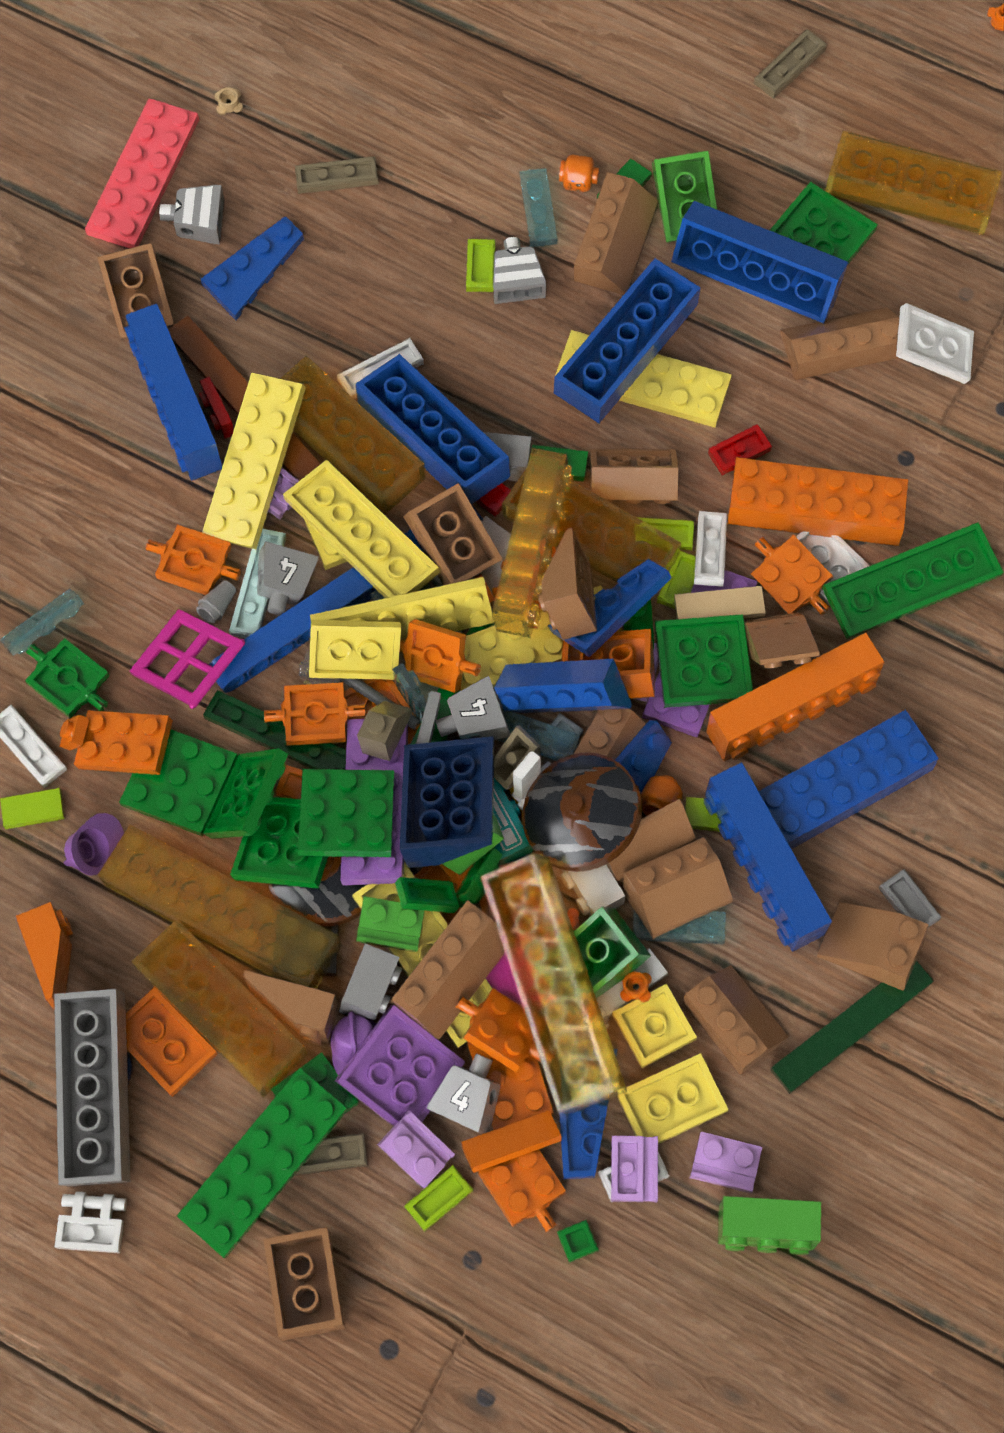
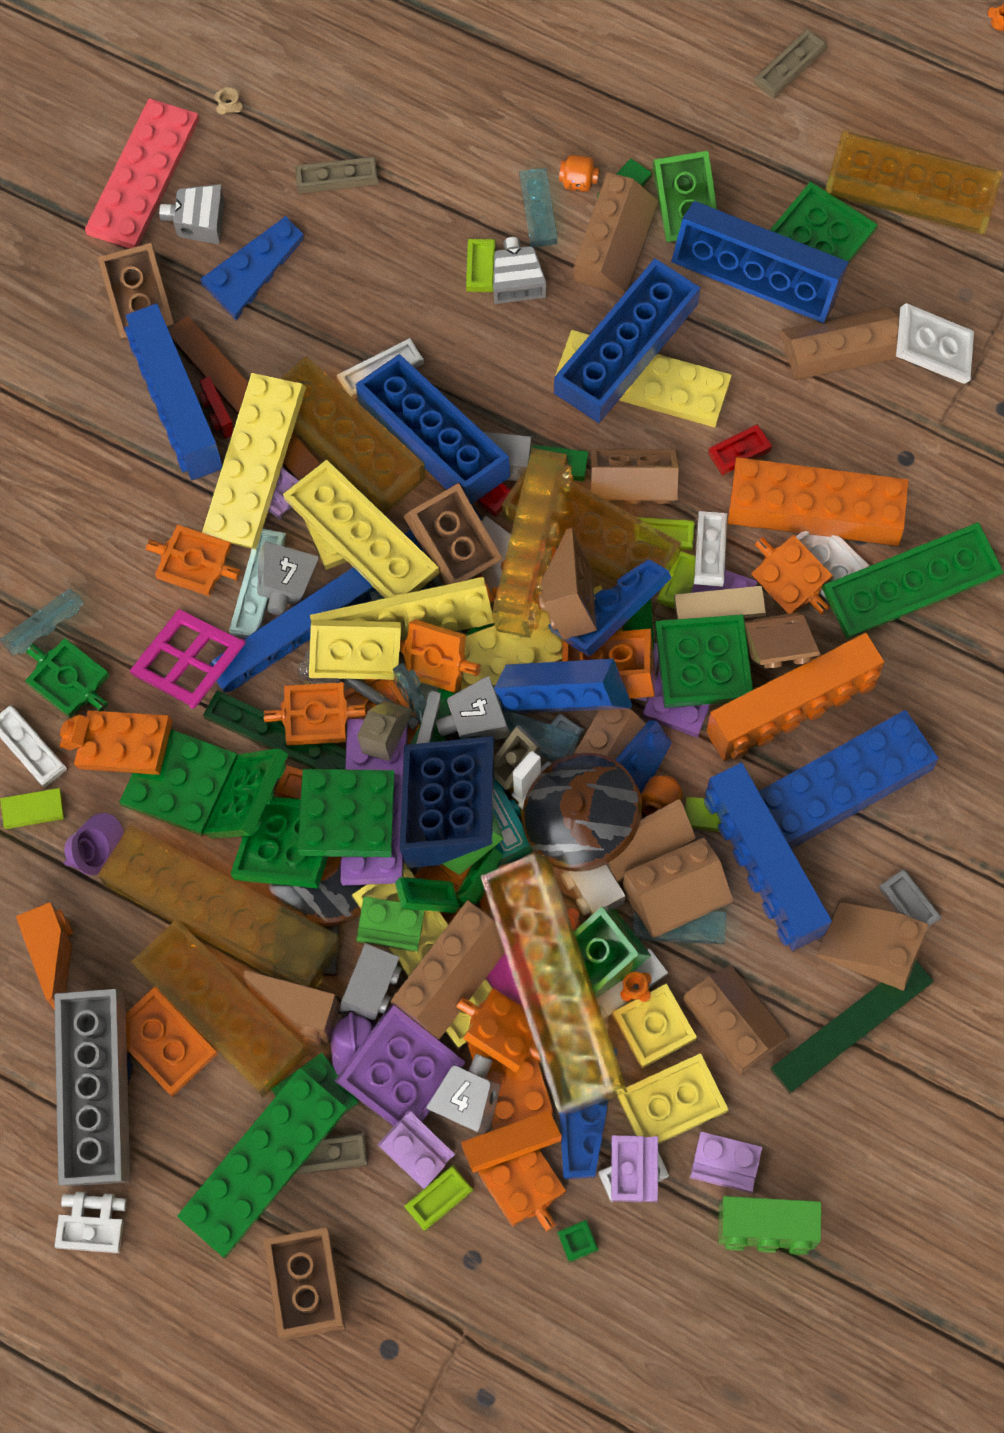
(215, 603): light grey cone -> none

